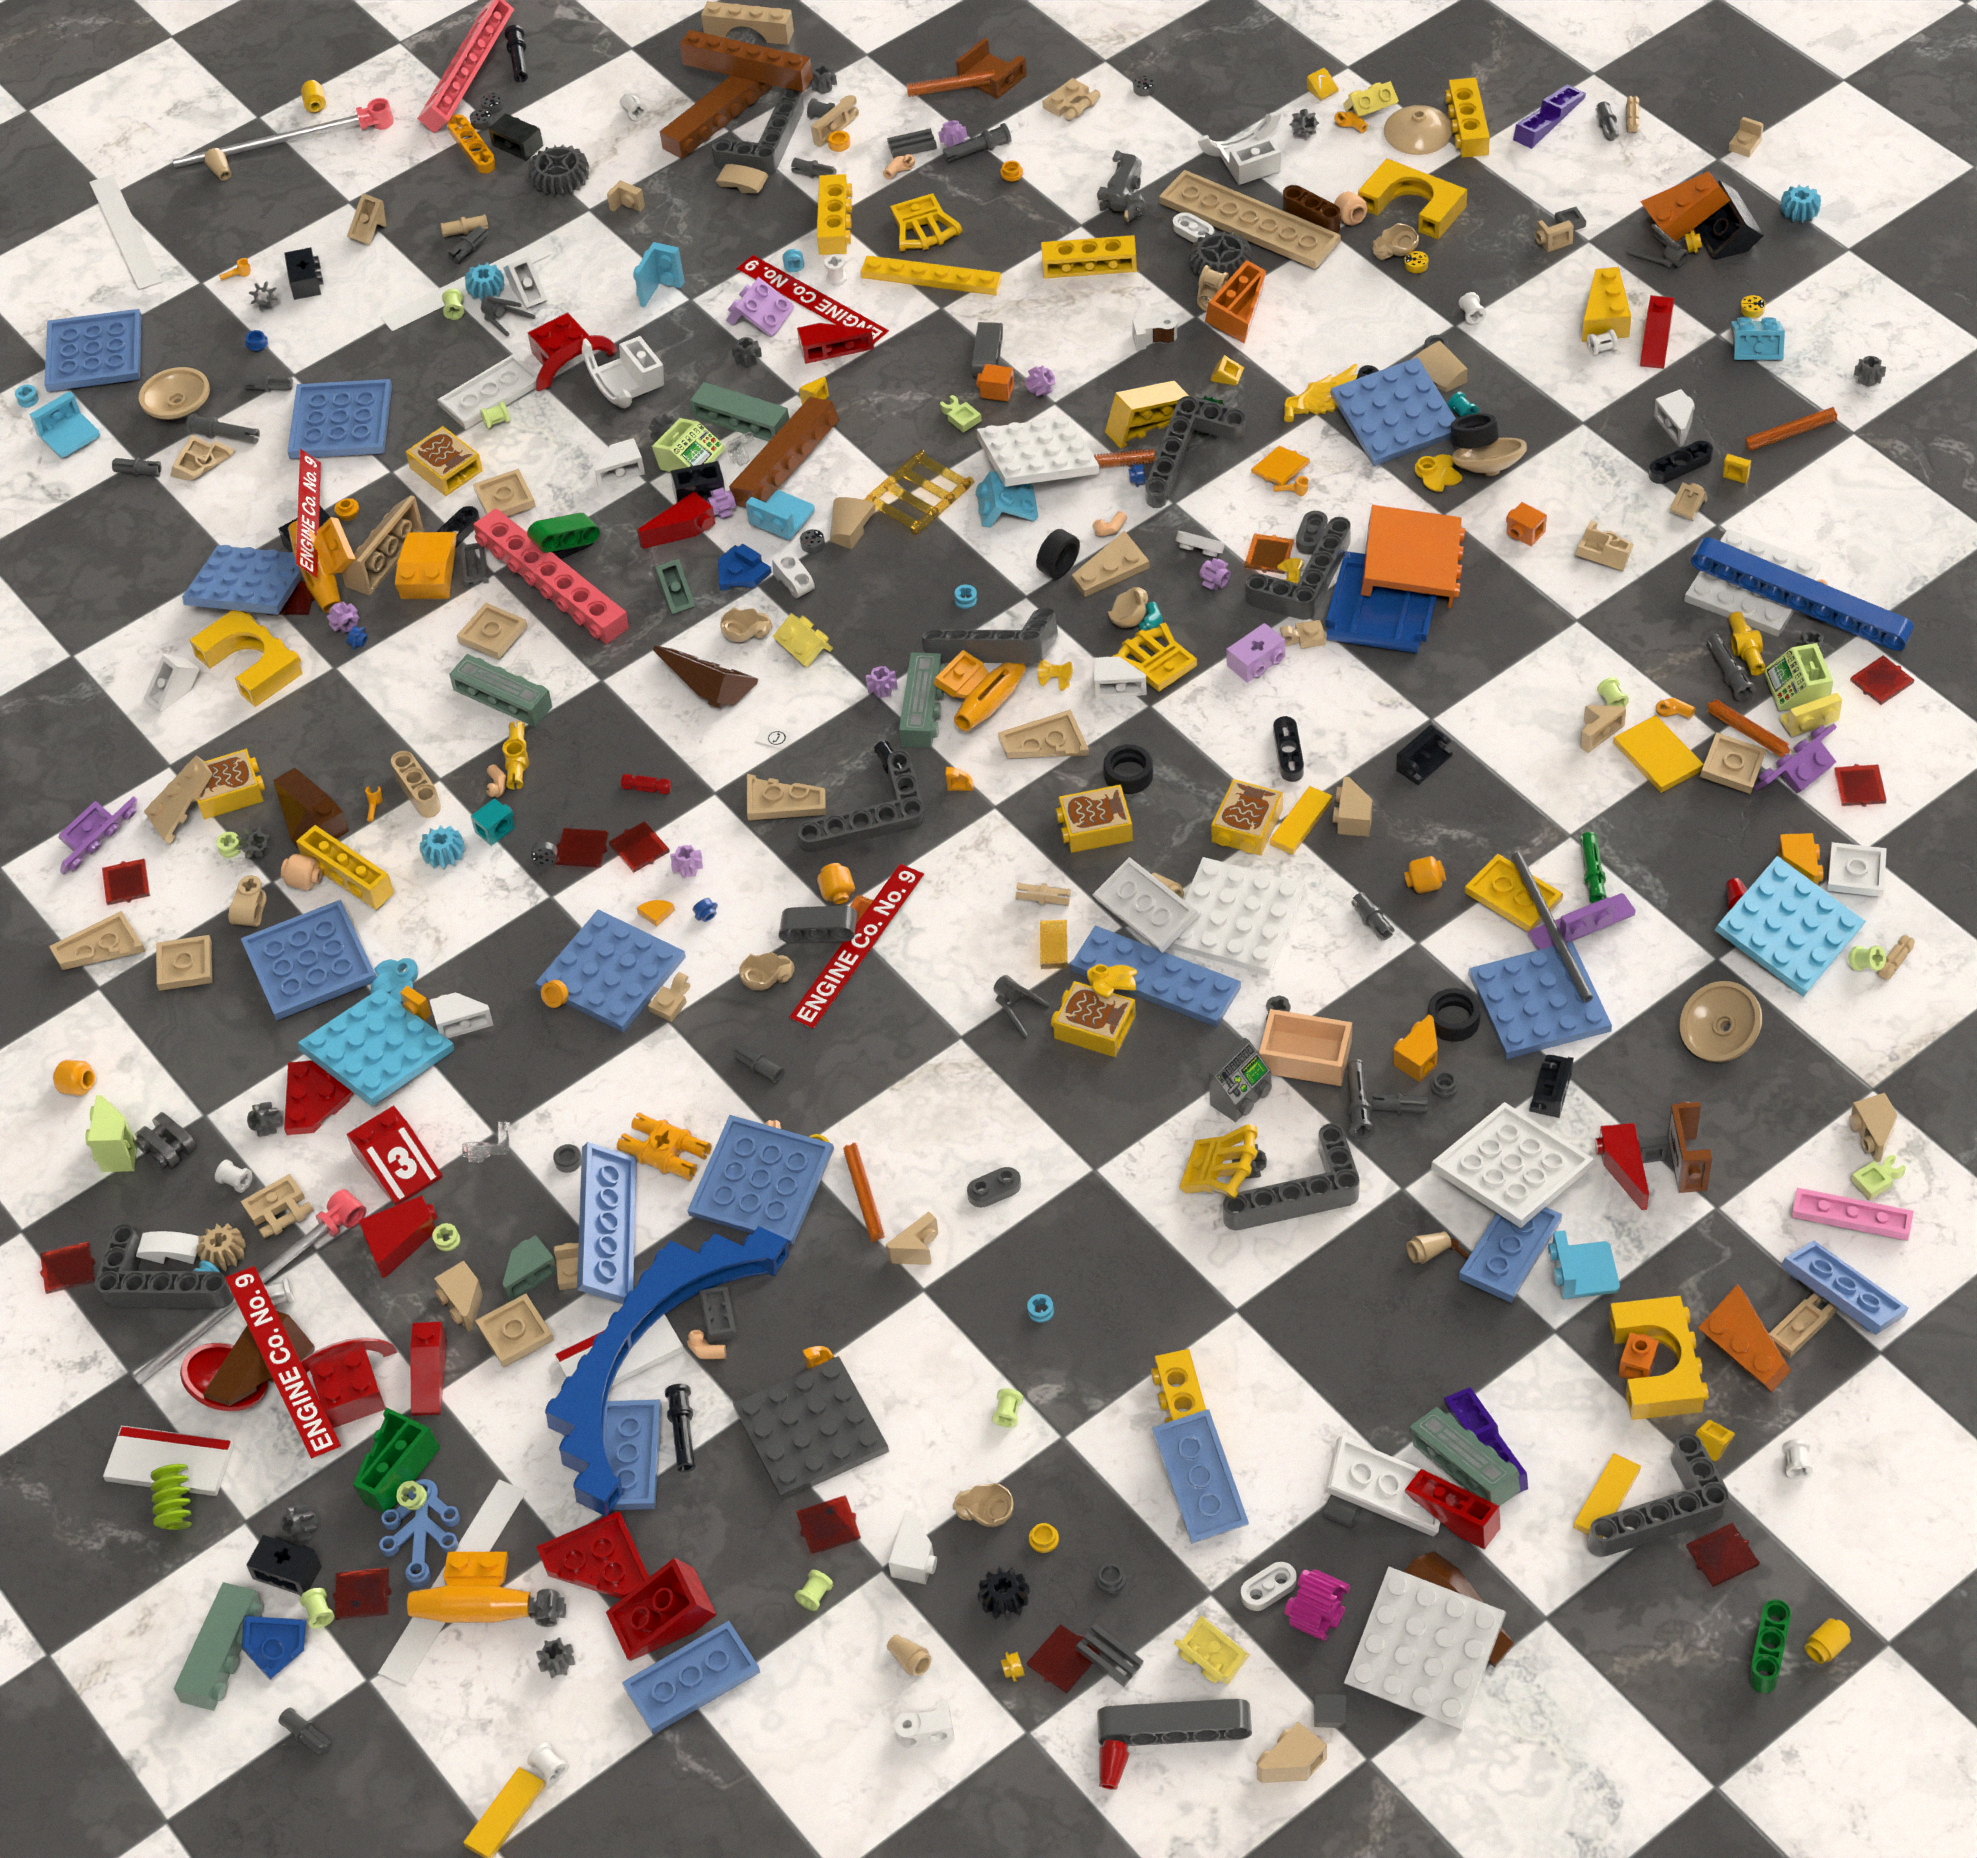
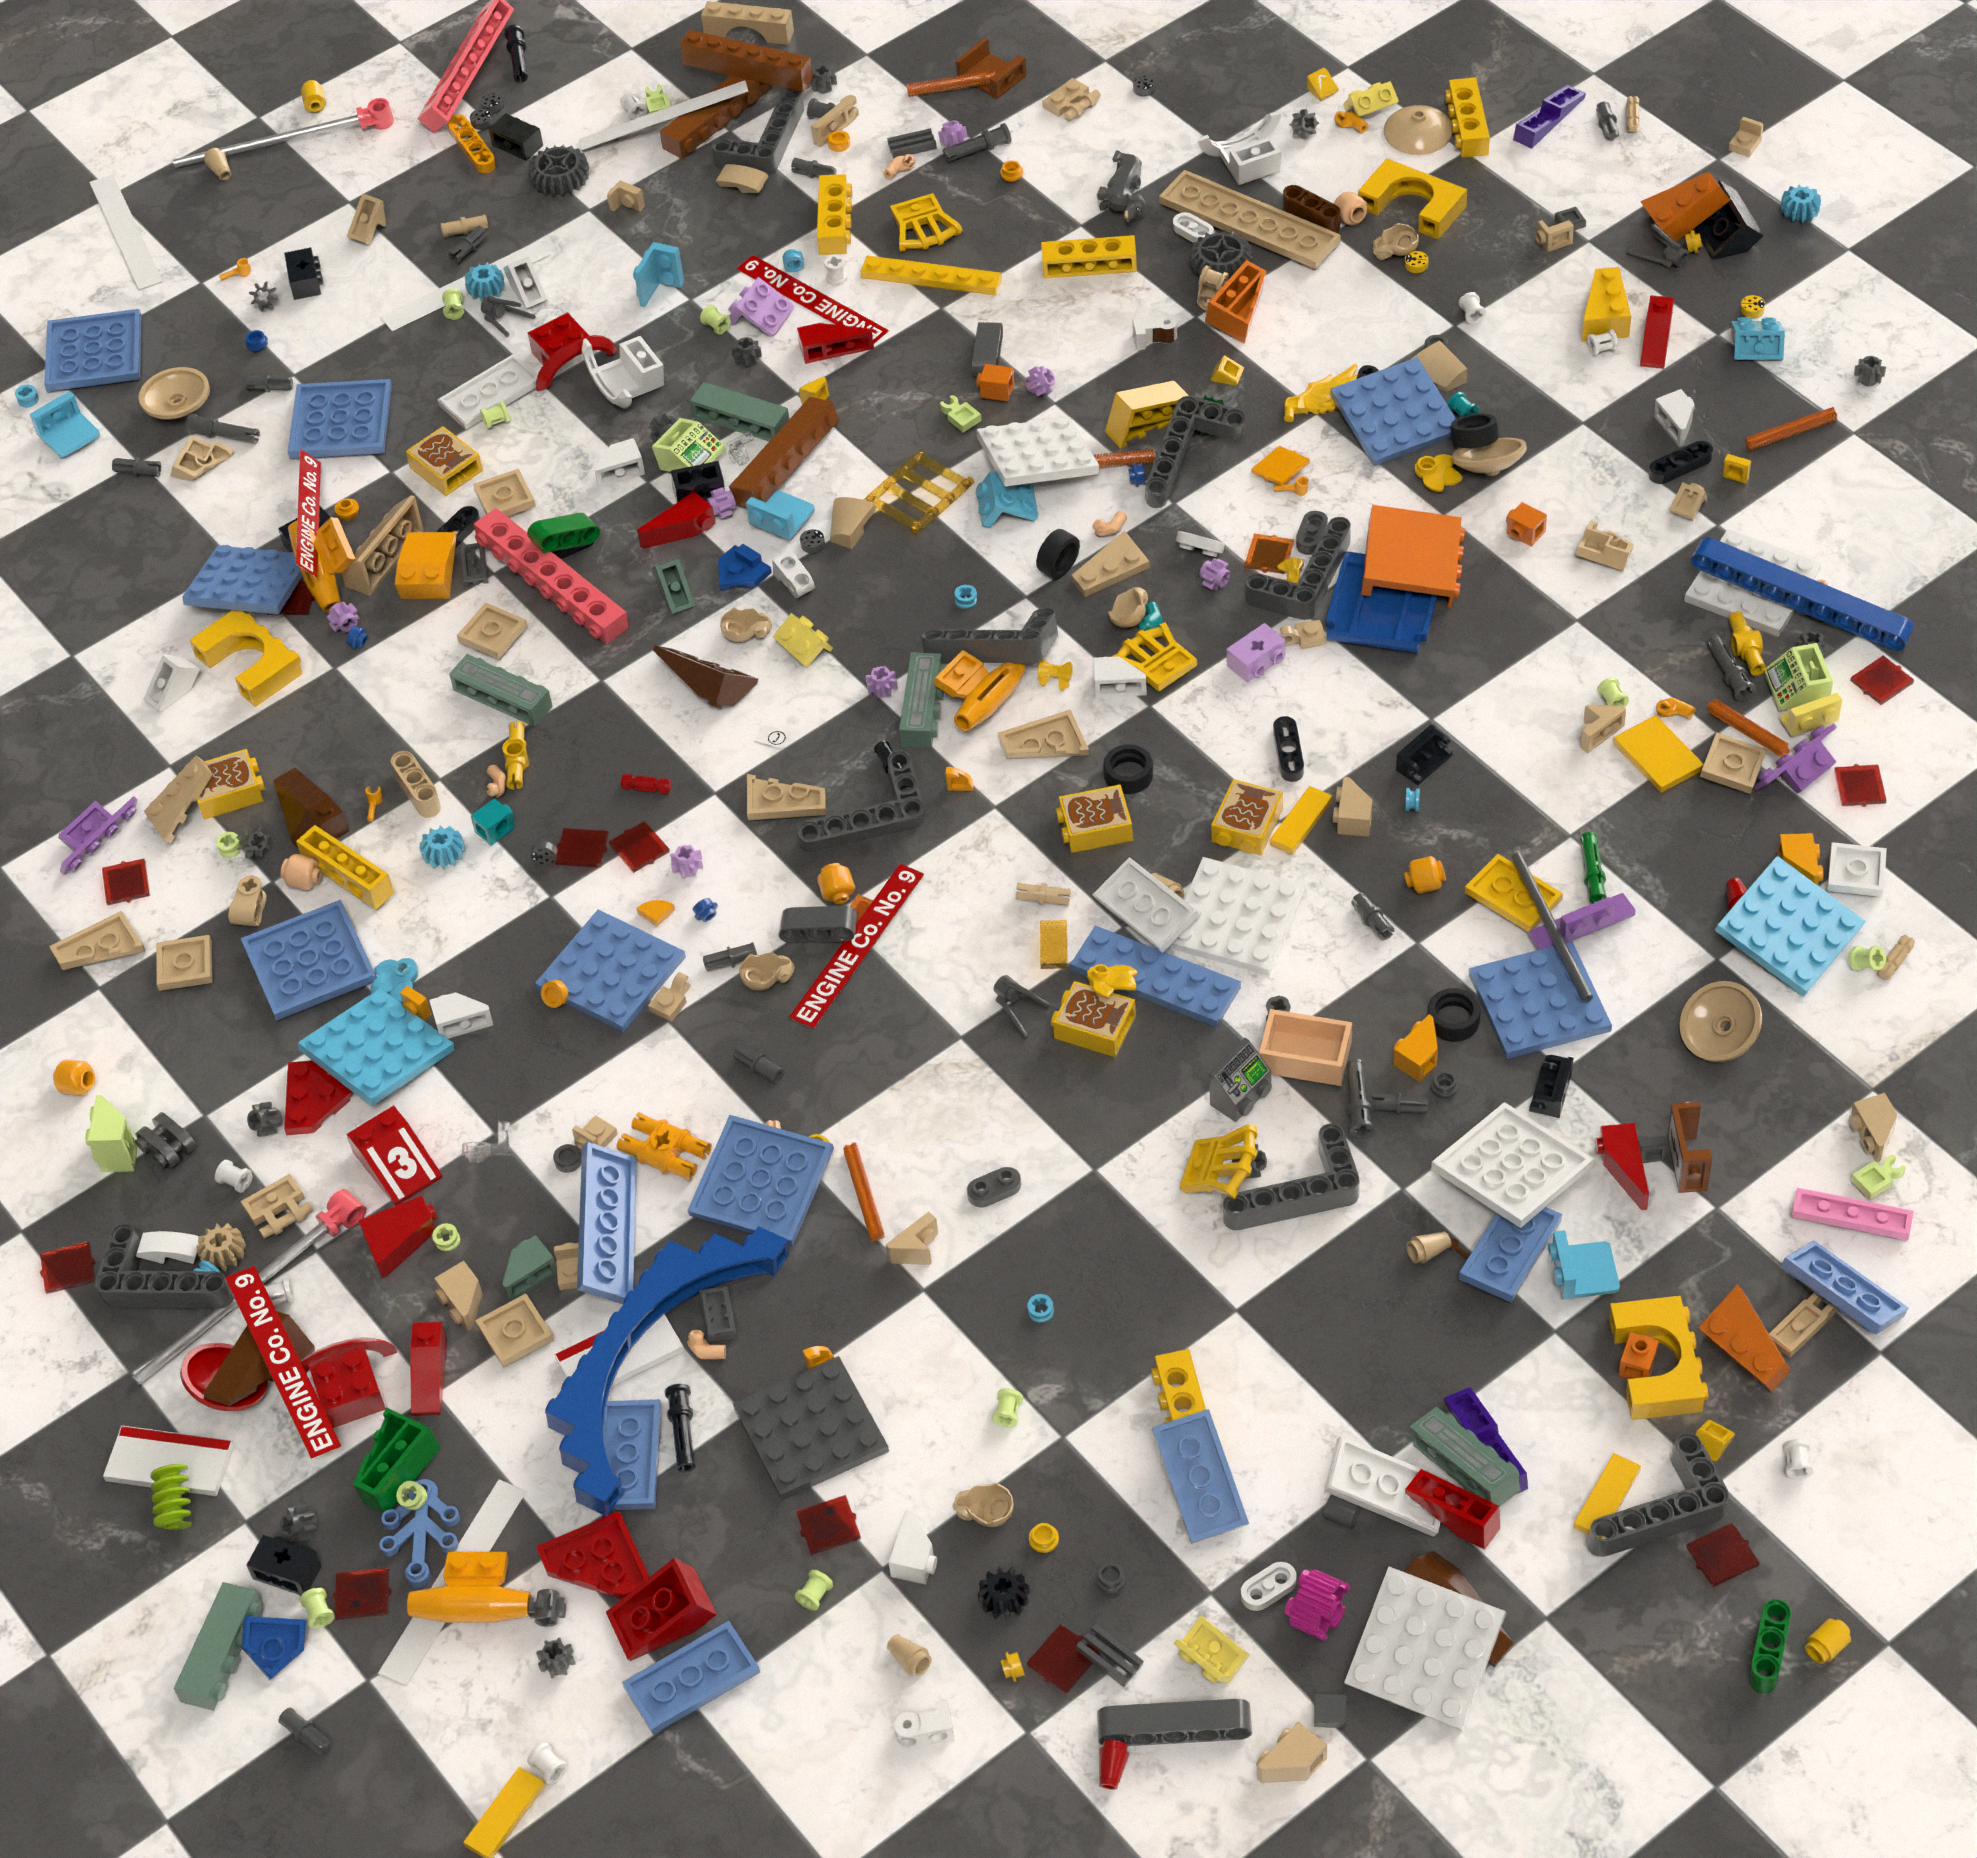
(595, 1131): none -> tan bracket
(656, 99): none -> yellowish green plate
(663, 115): none -> white sticker
(711, 317): none -> yellowish green bush
(728, 957): none -> dark grey axle
(1412, 800): none -> medium azure bush

